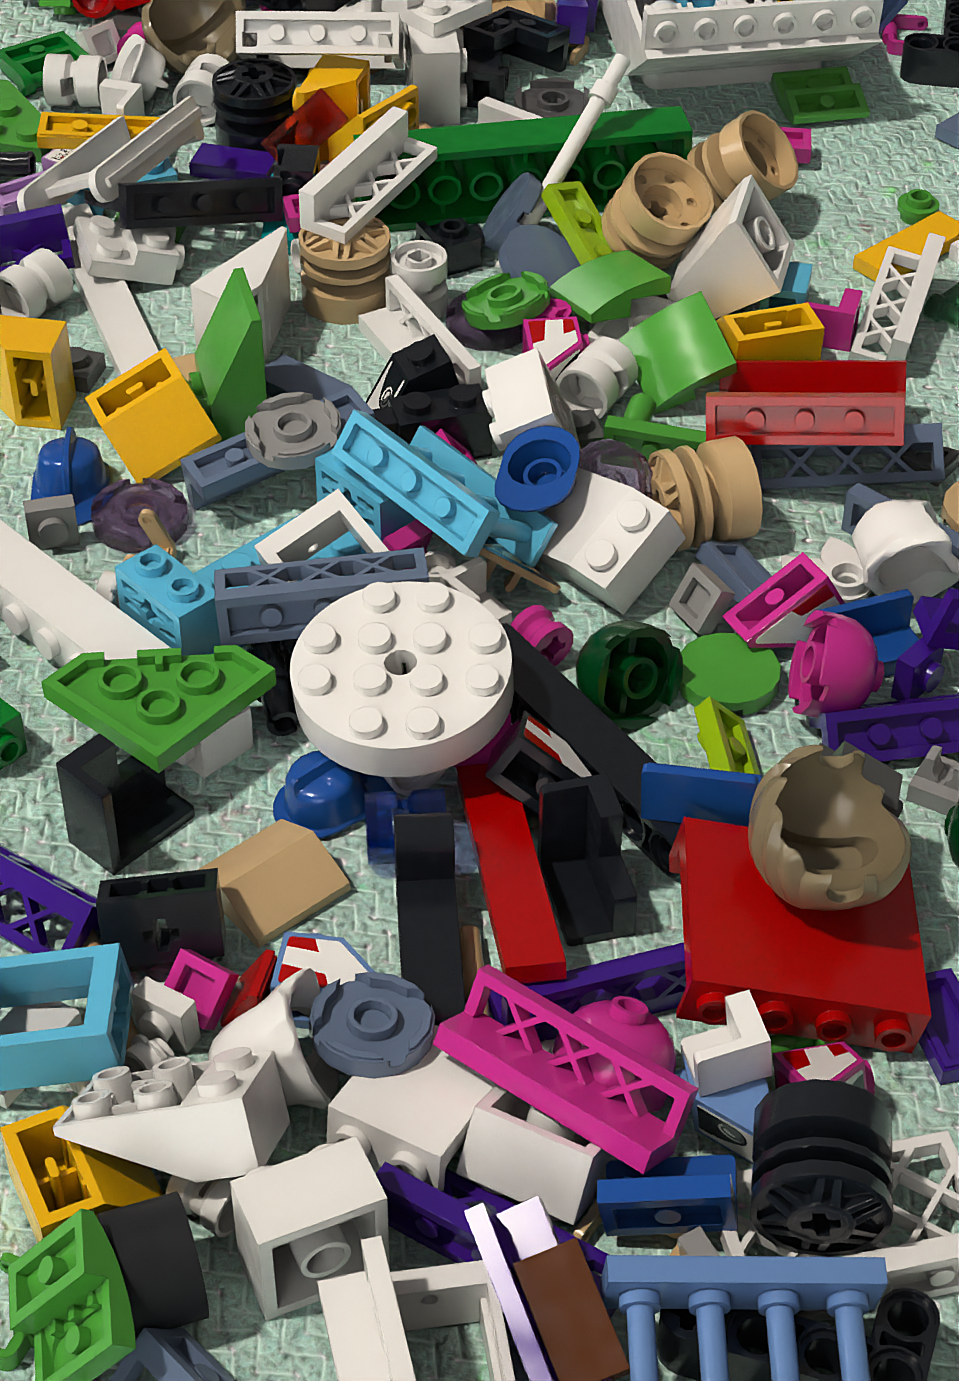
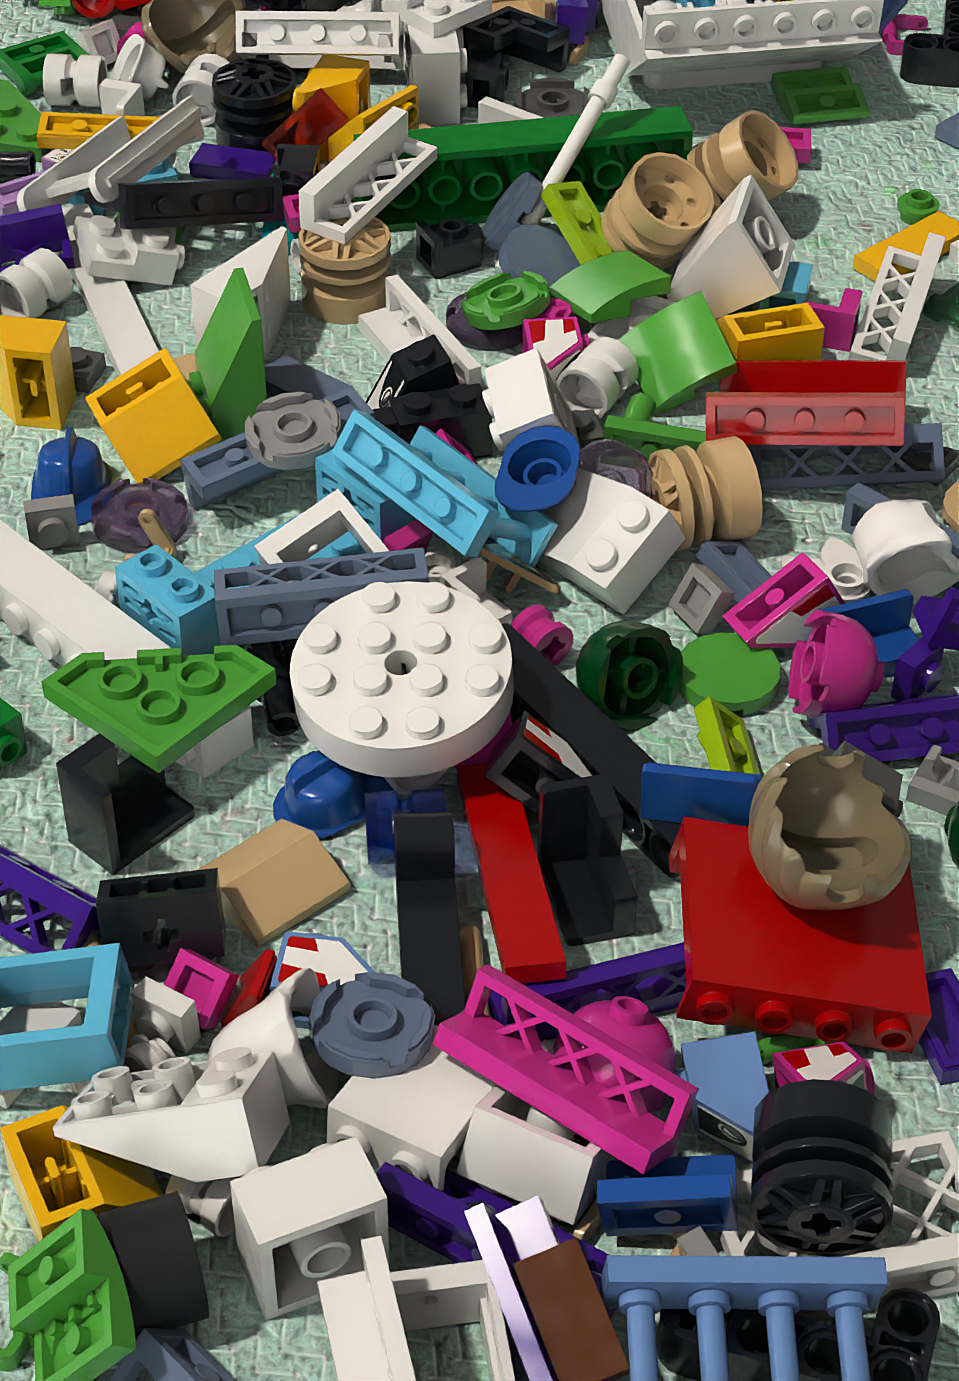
(425, 270): white wheel -> none
(730, 1052): white panel -> none

